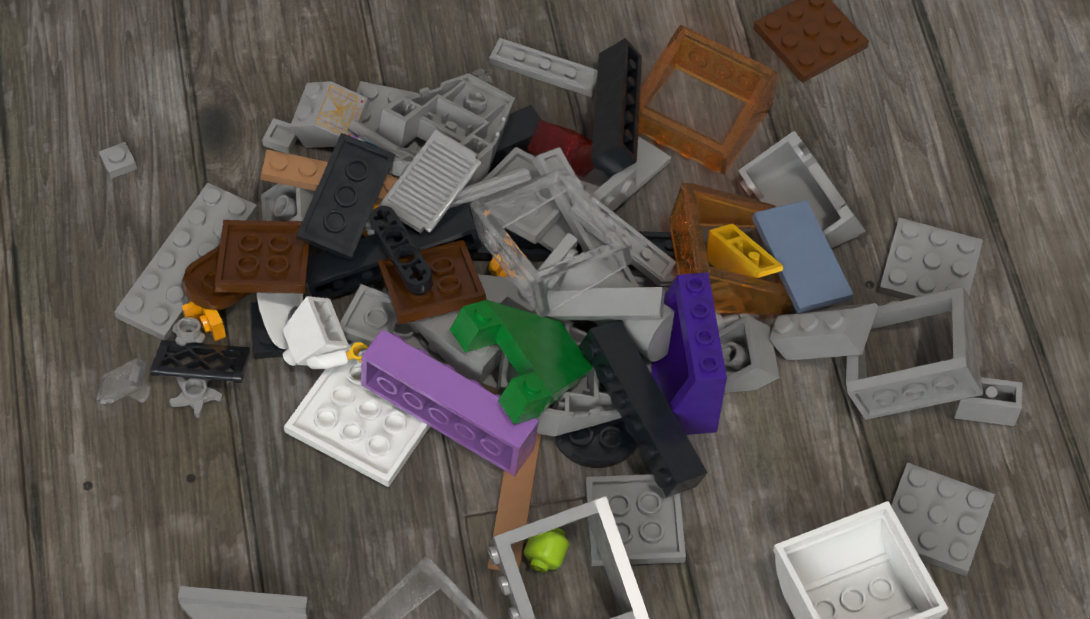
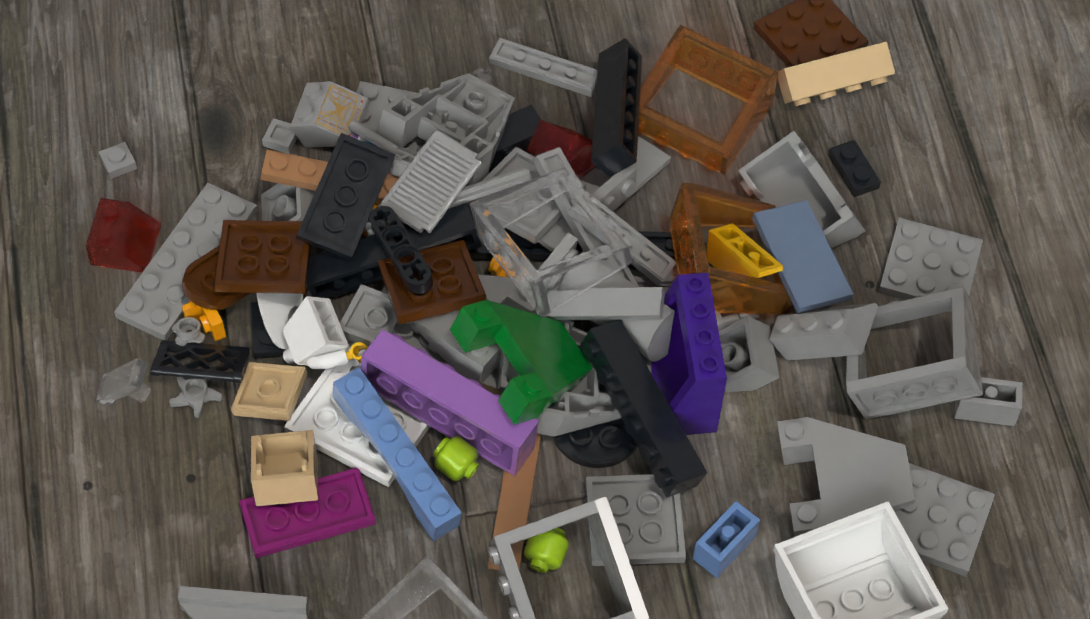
(122, 236): none -> clear red slope
(269, 391): none -> tan plate
(284, 468): none -> tan container
(339, 510): none -> magenta tile
(419, 483): none -> medium blue arch
(456, 458): none -> lime head
(726, 539): none -> medium blue brick
(836, 72): none -> tan brick
(851, 471): none -> light grey wedge
(854, 168): none -> black plate

